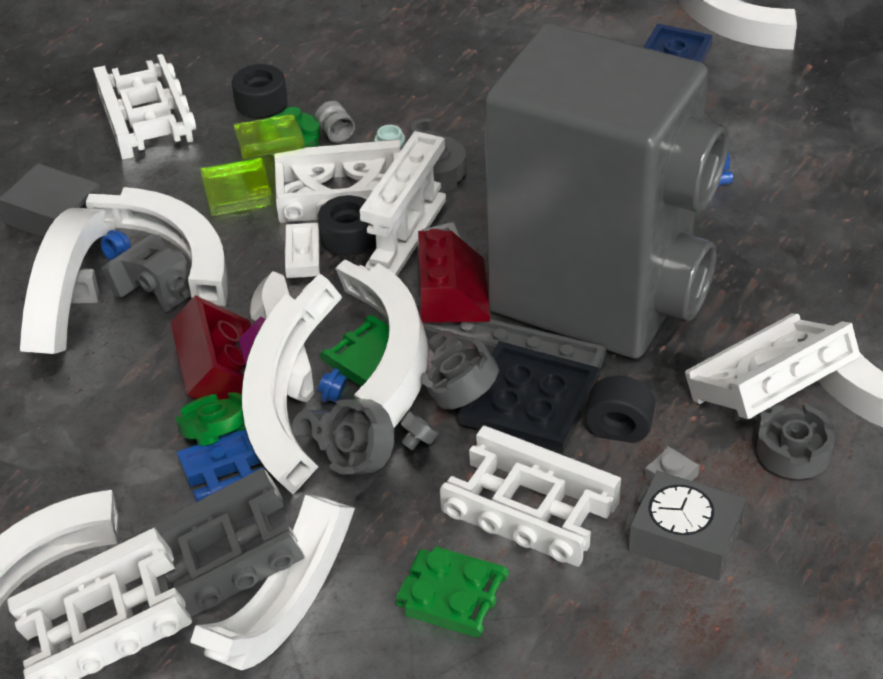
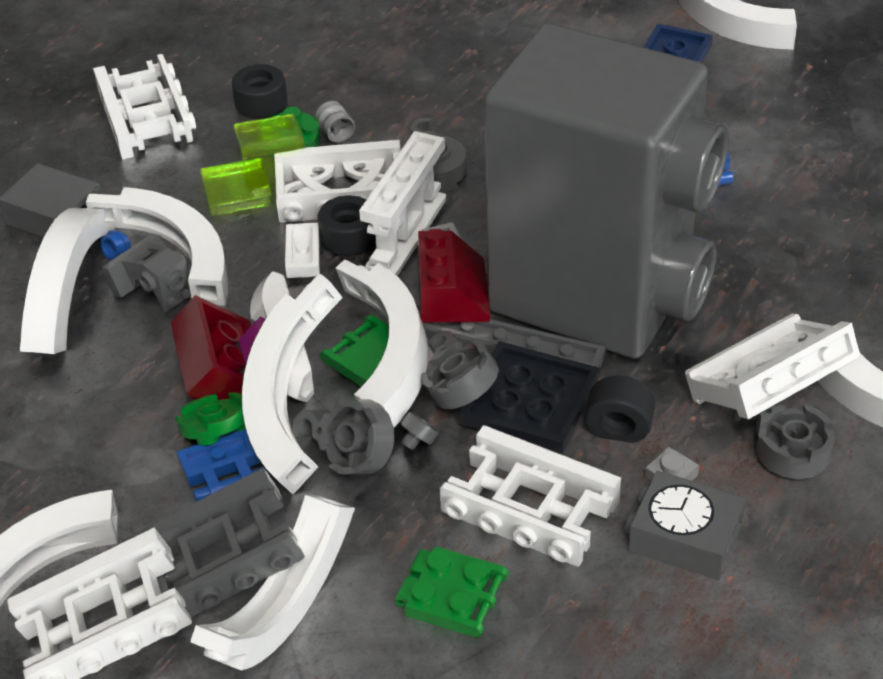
(85, 287): light grey plate -> none
(332, 386): blue plate -> none
(390, 132): light aqua plate -> none

